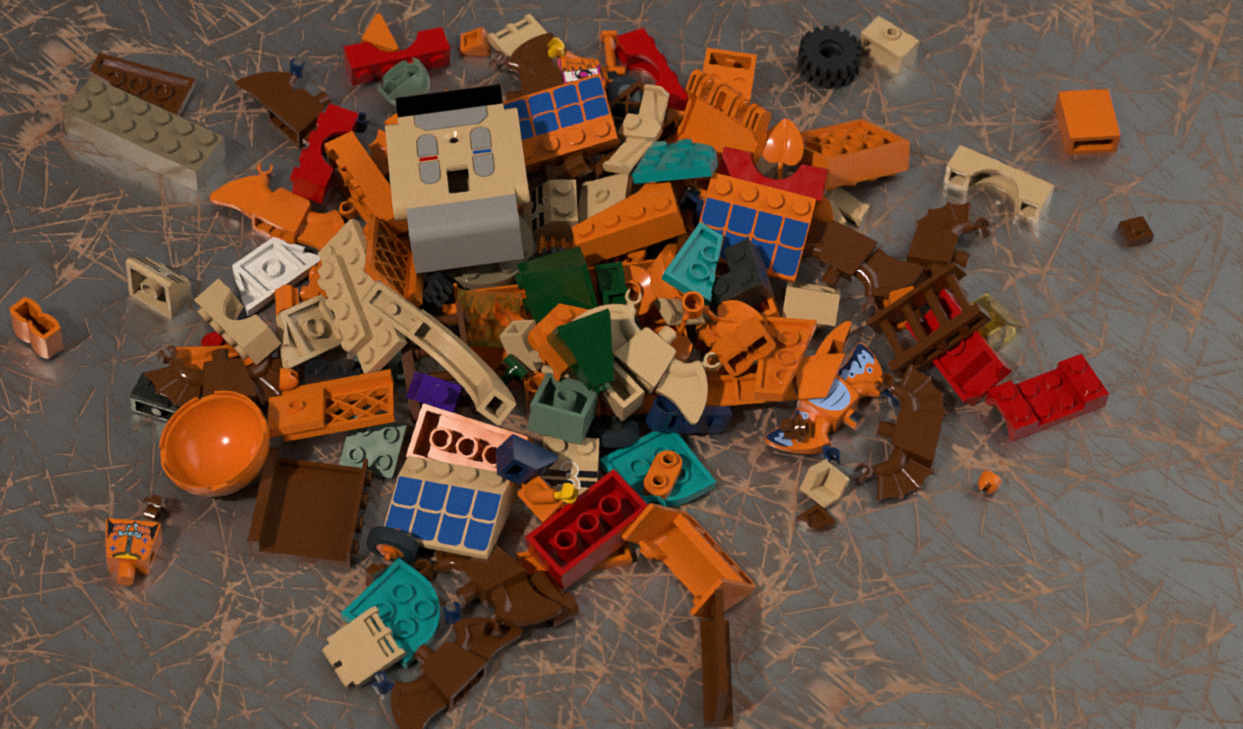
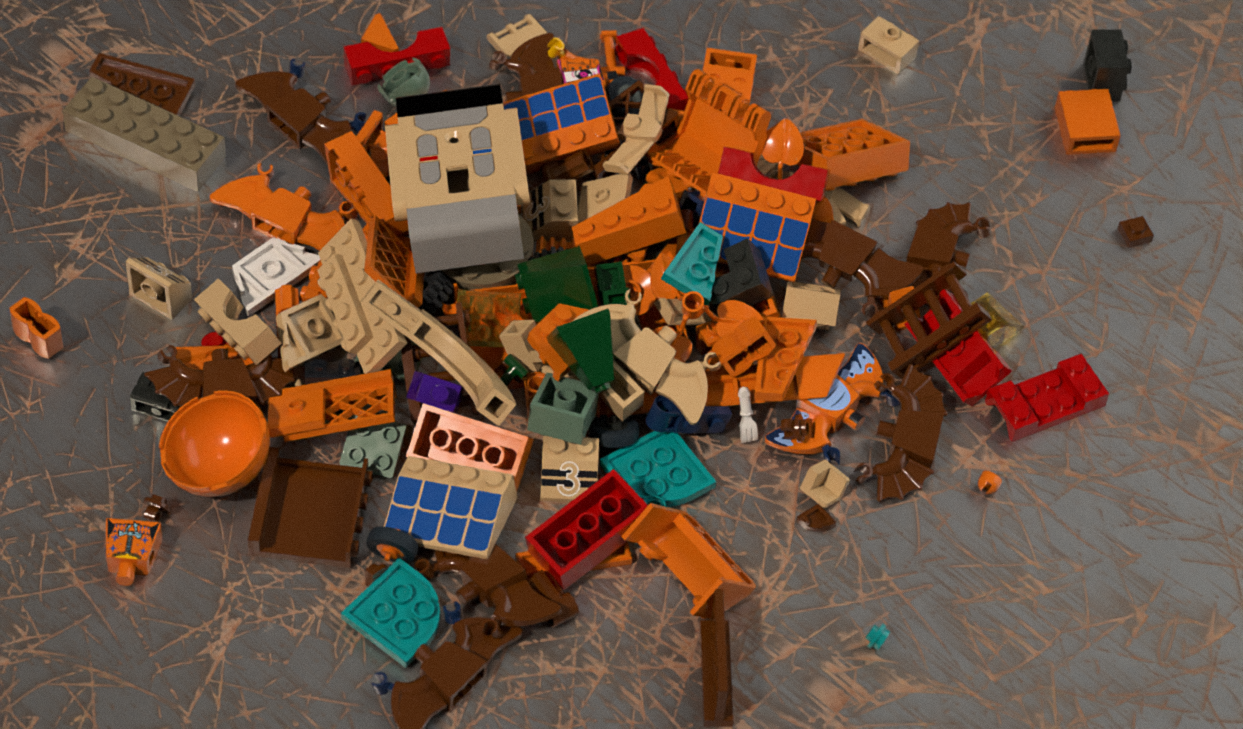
(288, 379): orange hinge -> none
(314, 174): red arch -> none
(362, 649): tan plate -> none
(370, 129): none -> orange tile
(475, 43): orange slope -> none
(521, 460): dark blue slope -> none
(545, 499): orange torso -> none
(663, 473): orange plate -> none
(676, 162): teal plate -> none
(748, 426): none -> white piece
(829, 70): black tyre -> none
(836, 340): orange slope -> none
(877, 636): none -> teal plate
(971, 169): tan arch -> none
(1107, 62): none -> pearl dark grey brick

